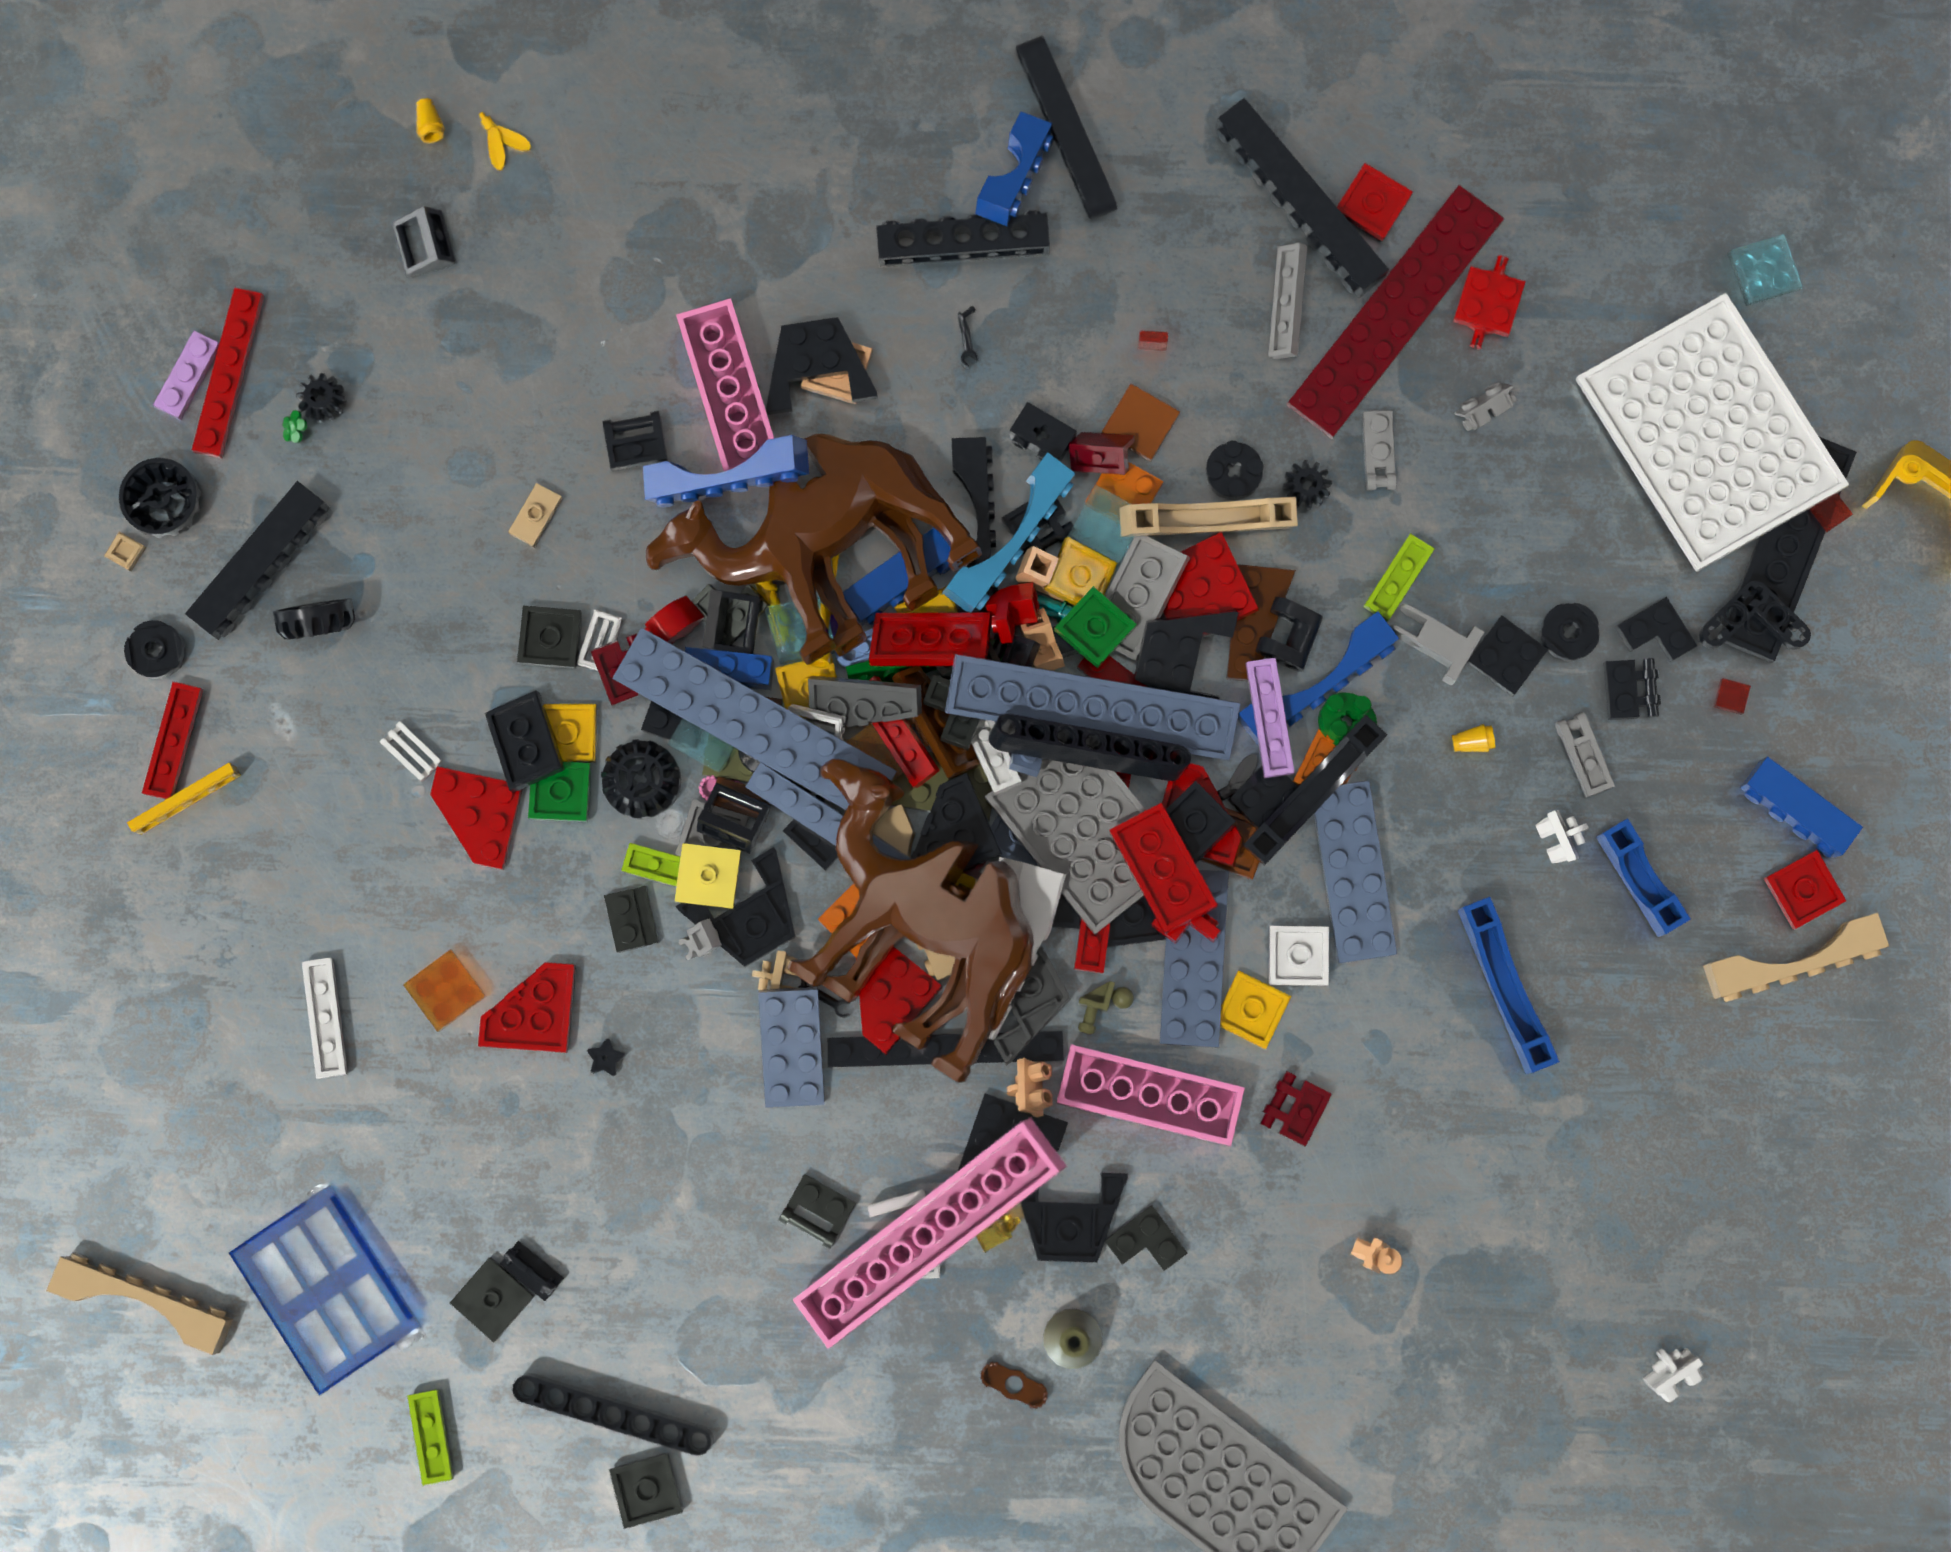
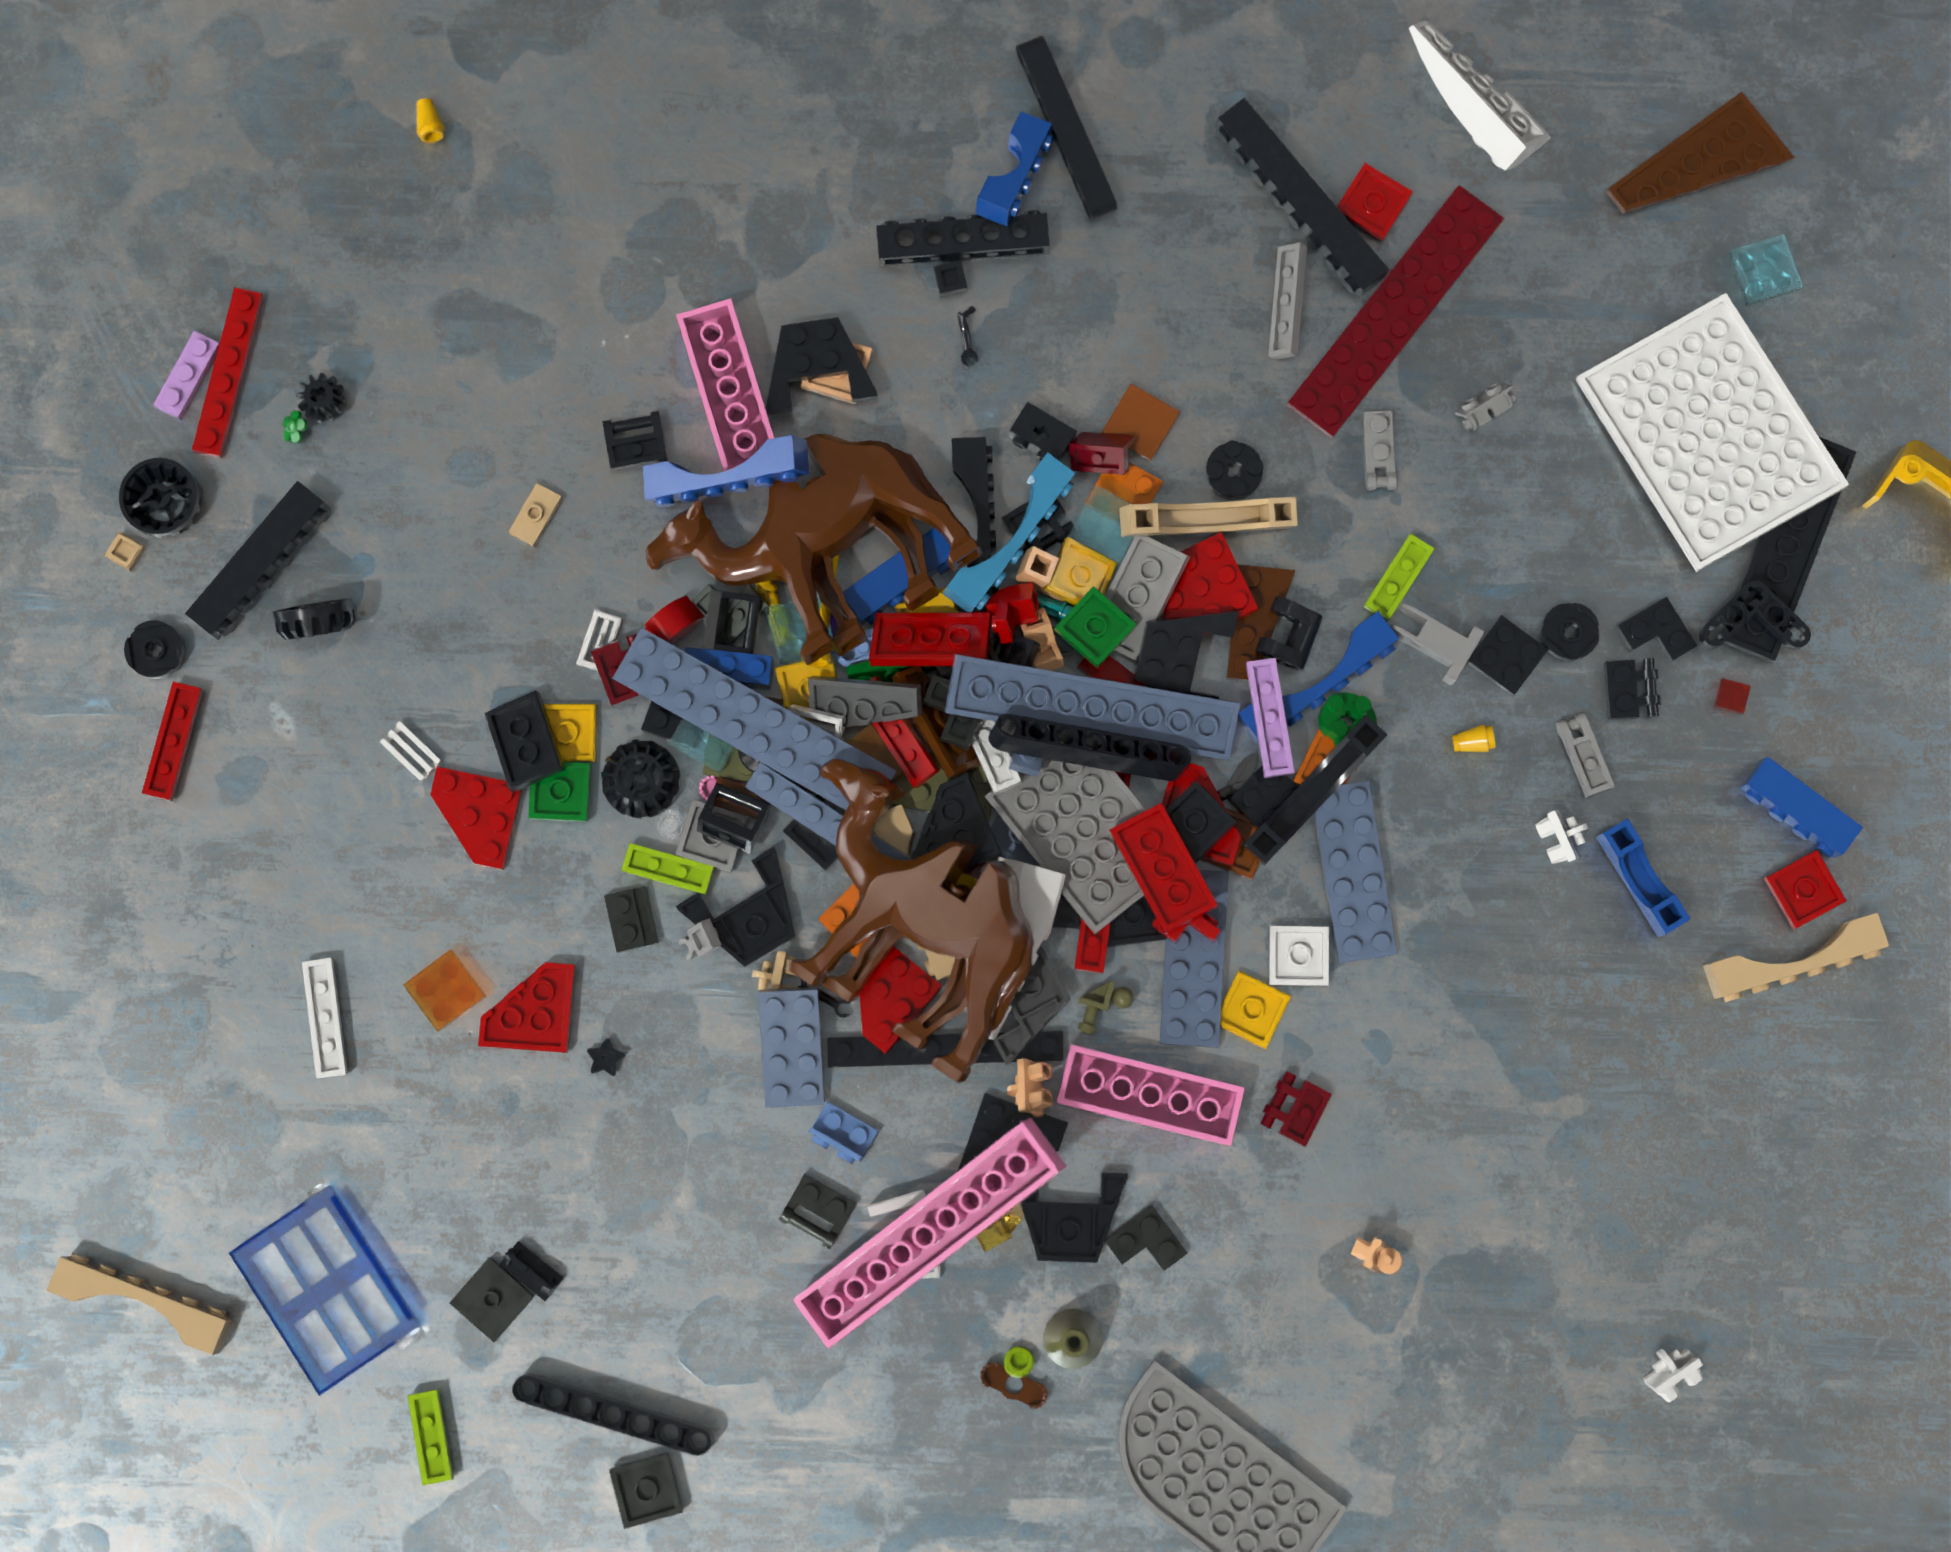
(184, 799): yellow tile -> none
(434, 237): black tile -> none
(497, 136): yellow piece -> none
(549, 637): pearl dark grey plate -> none
(707, 876): light yellow plate -> none
(842, 1132): none -> medium blue bracket
(950, 278): none -> black plate
(1018, 1362): none -> lime tile
(1152, 340): clear red tile -> none
(1316, 490): black gear -> none
(1489, 116): none -> white wedge
(1489, 301): red plate -> none
(1494, 957): blue arch -> none
(1714, 151): none -> reddish brown wing
(1831, 512): clear red tile -> none

